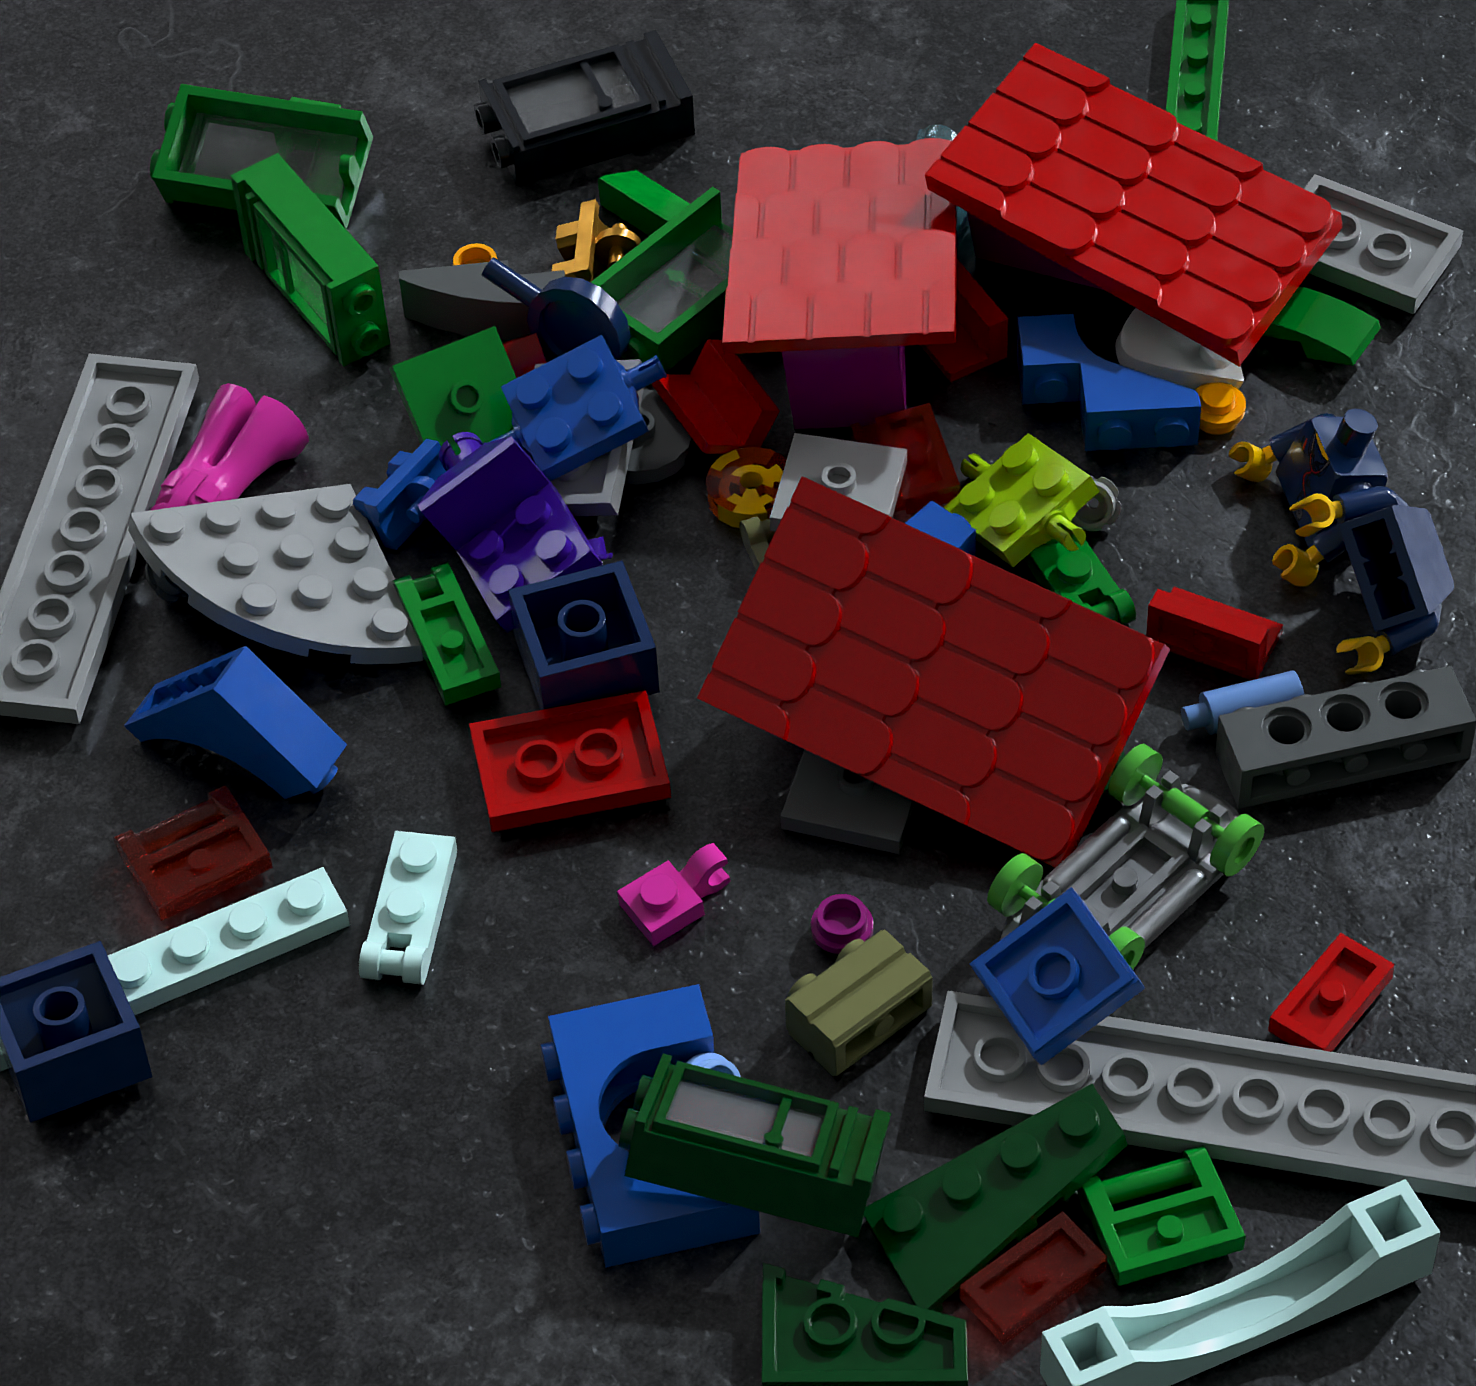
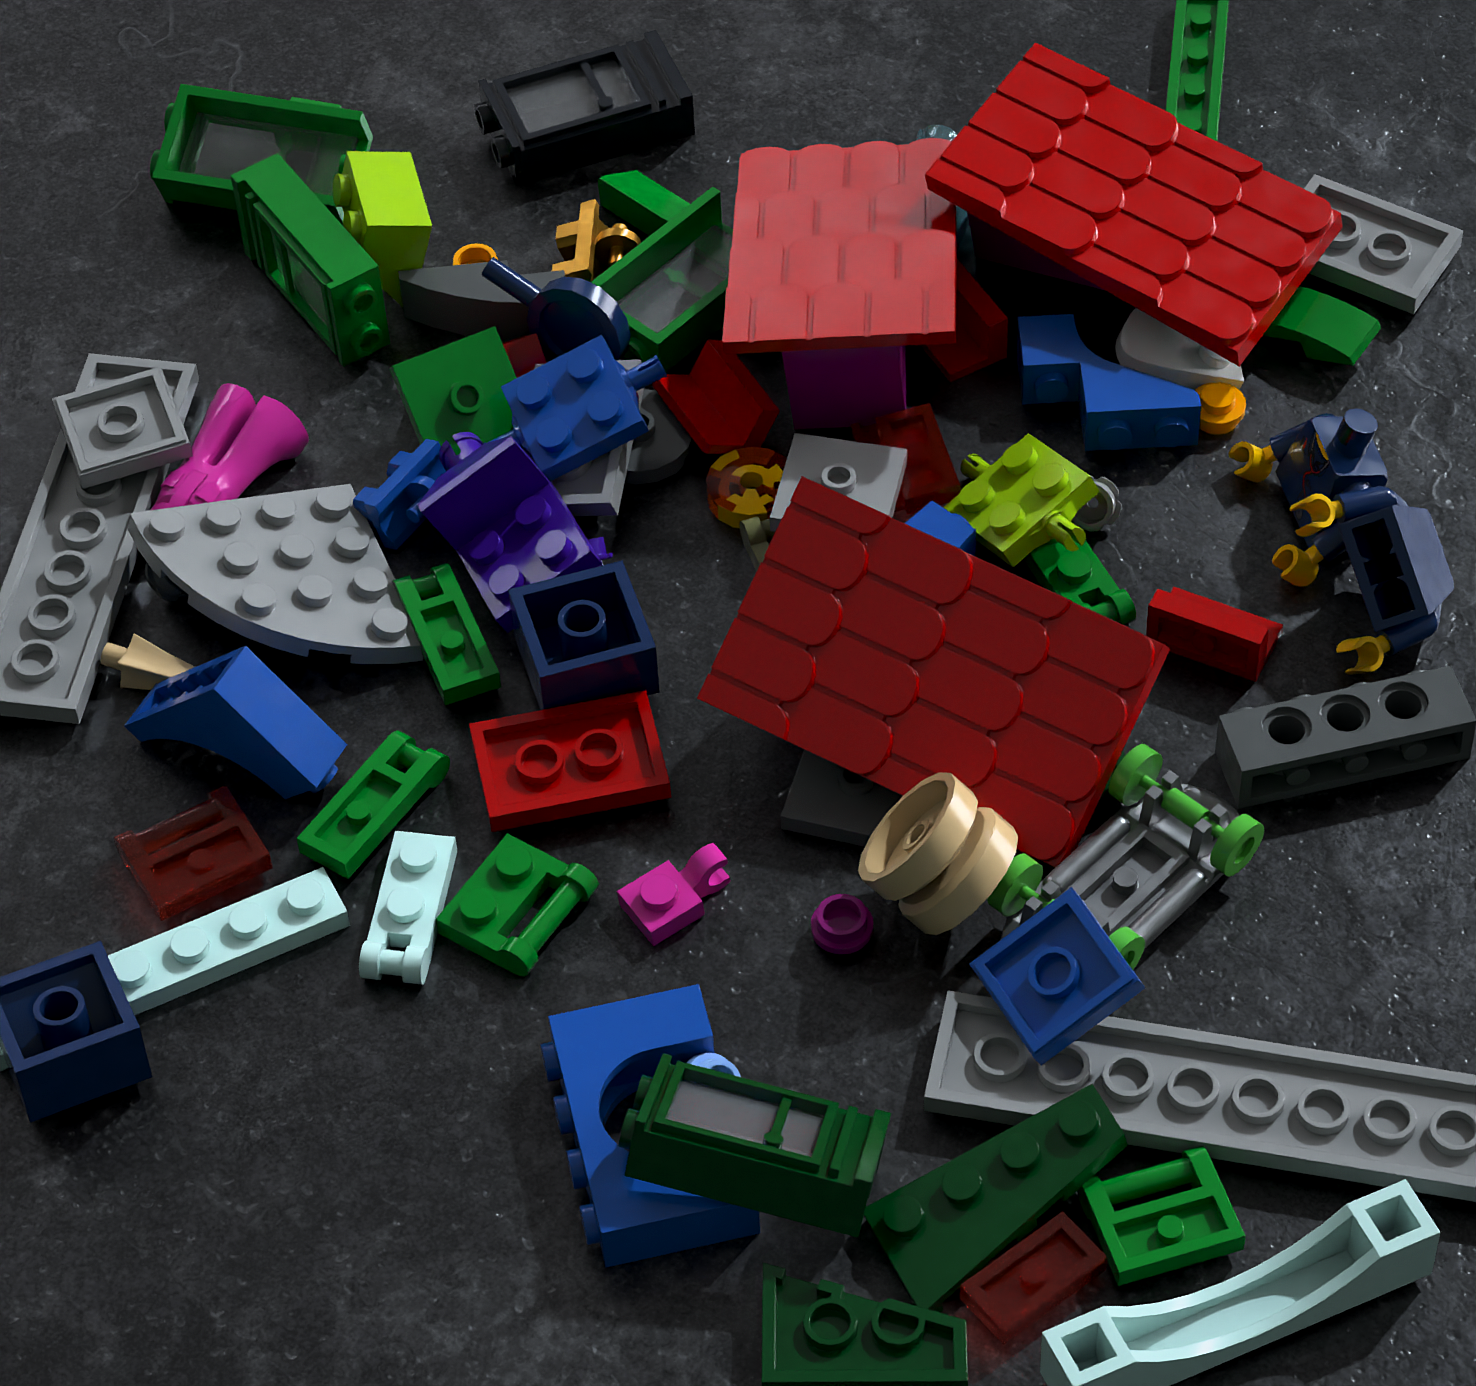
(122, 427): none -> light grey plate
(142, 663): none -> tan piece
(372, 803): none -> green plate
(385, 212): none -> lime slope
(501, 896): none -> green plate
(857, 1001): olive brick -> none
(938, 853): none -> tan wheel
(1227, 699): medium blue cylinder -> none
(1331, 996): red plate -> none

